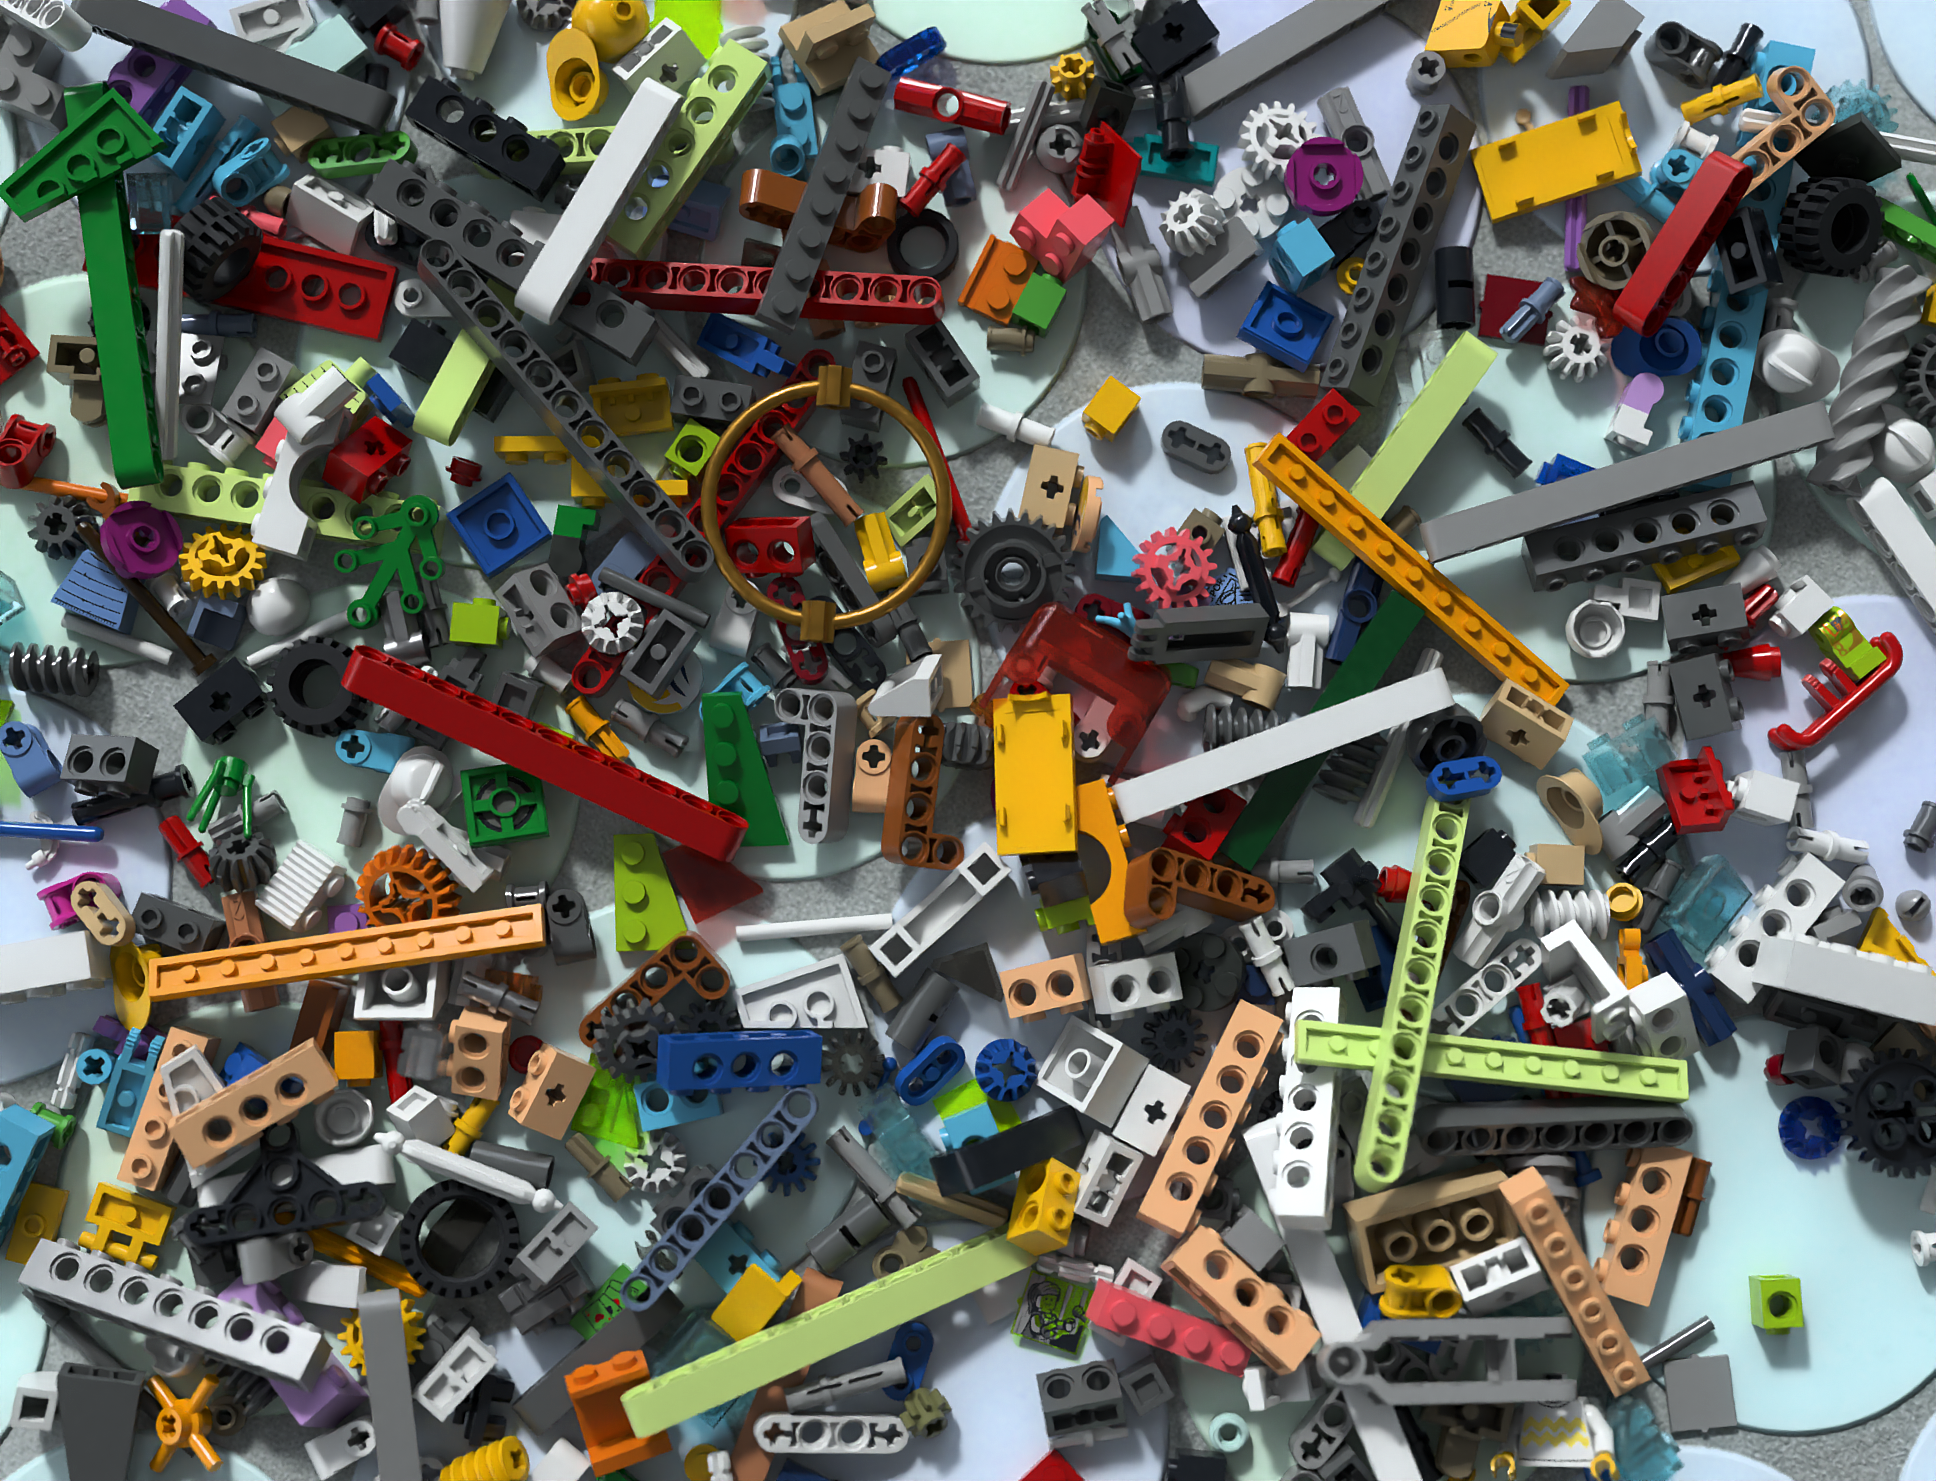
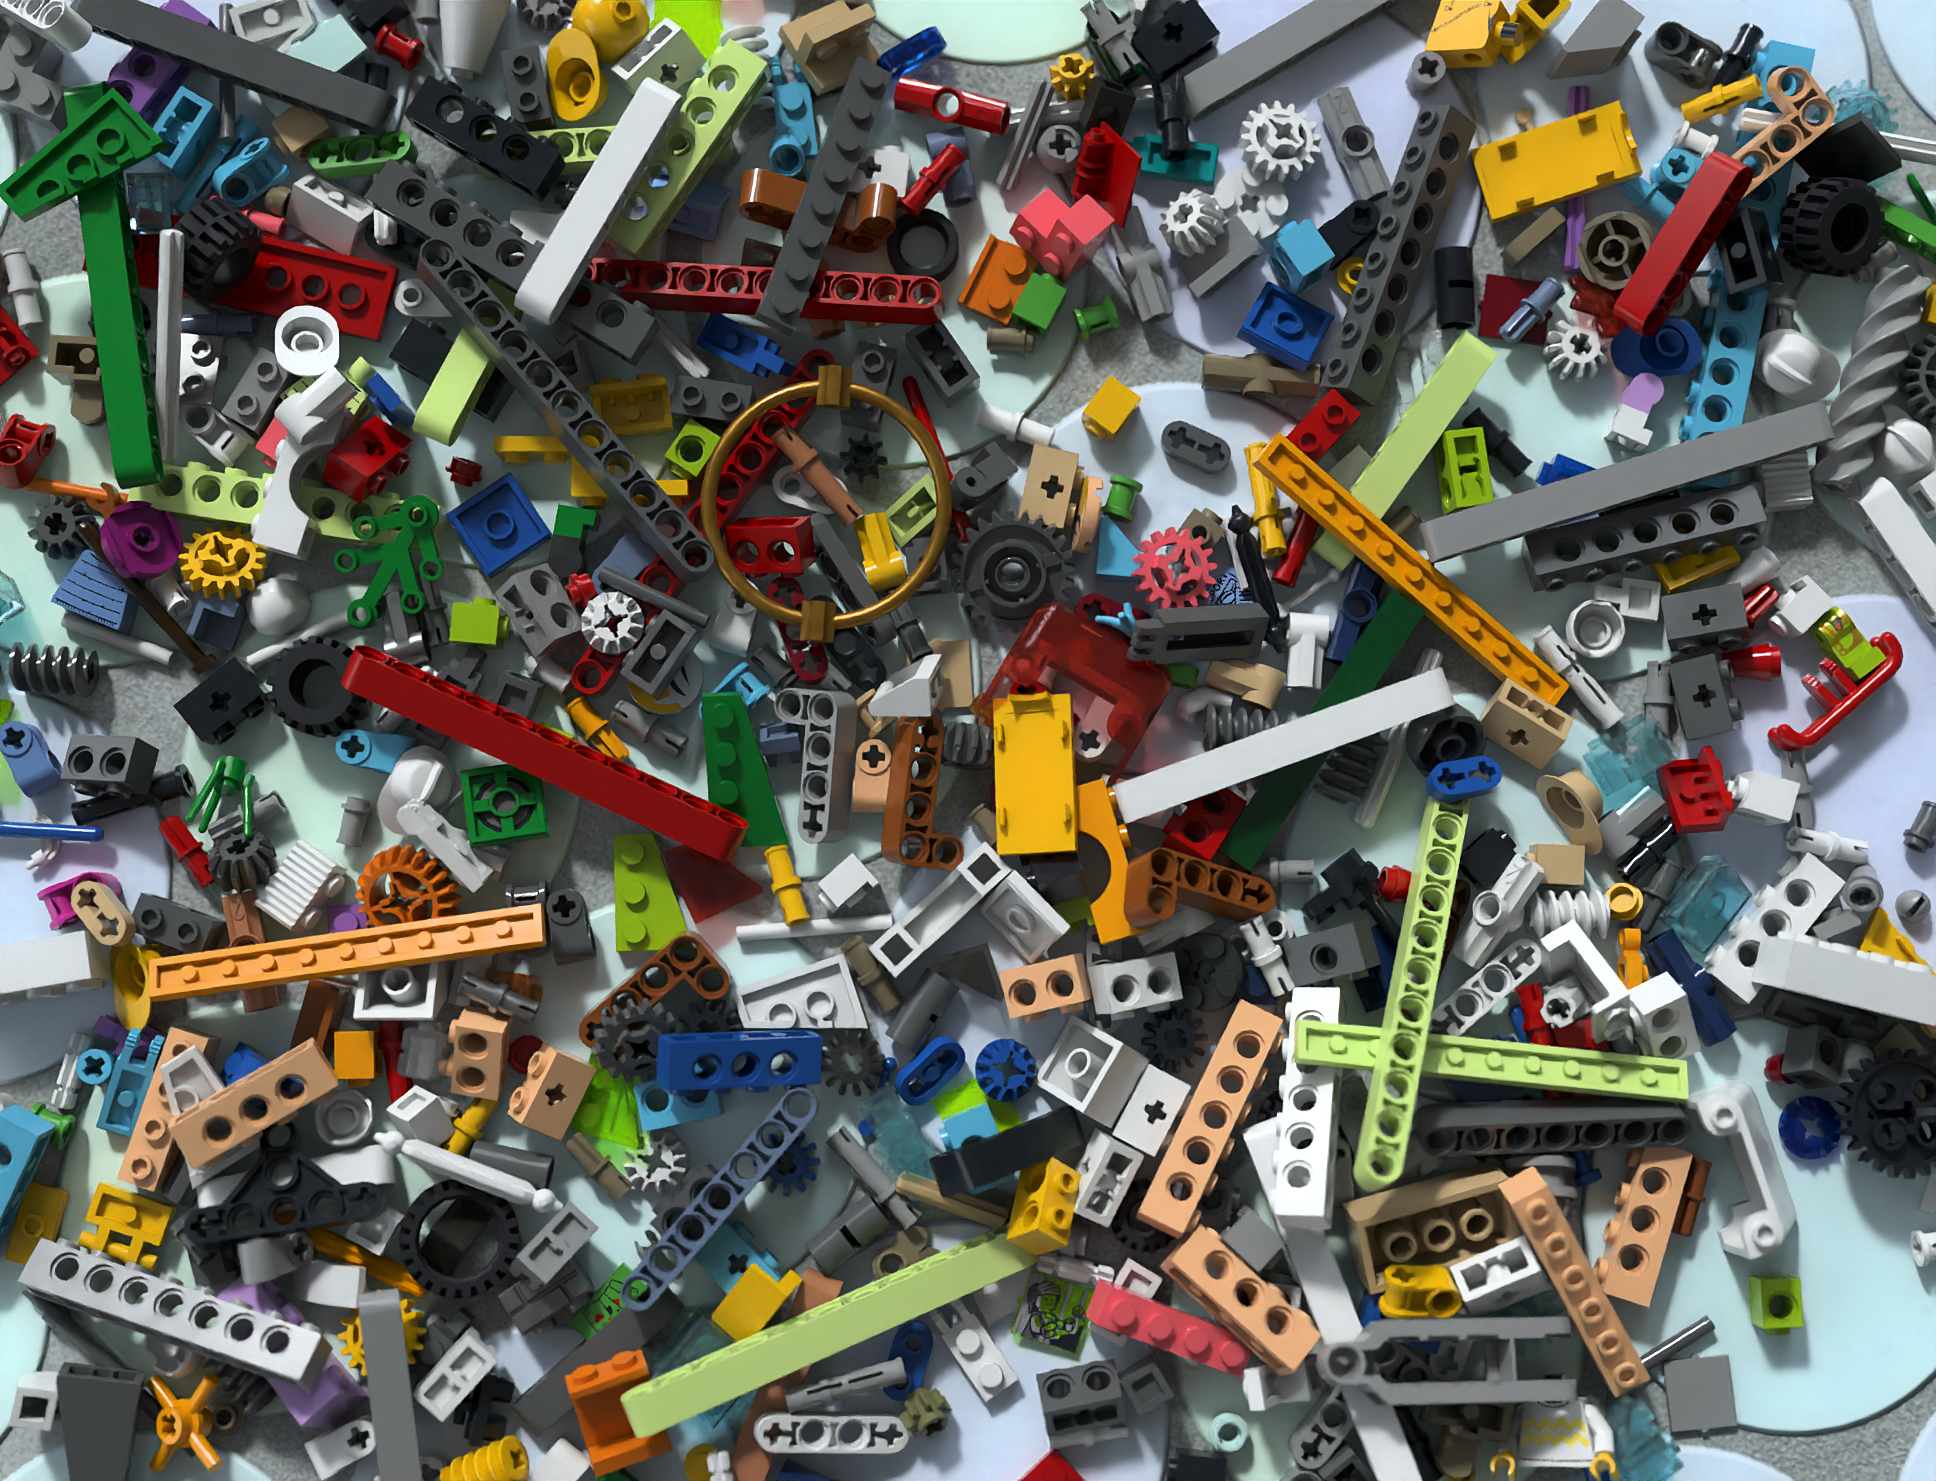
(23, 288): none -> white pin
(227, 89): none -> dark grey bar
(306, 341): none -> white piece
(529, 87): none -> dark grey brick
(786, 885): none -> yellow pin
(846, 884): none -> white brick
(975, 1351): none -> white hinge
(985, 821): none -> dark tan pin
(989, 475): none -> dark grey leg
(1023, 917): none -> white tile
(1096, 318): none -> bright green bush
(1121, 498): none -> bright green bush
(1124, 1230): none -> black tyre
(1311, 196): magenta plate -> none
(1462, 469): none -> lime brick
(1533, 237): none -> dark tan beam
(1580, 681): none -> white pin
(1769, 1211): none -> white windscreen
(1784, 483): none -> white brick

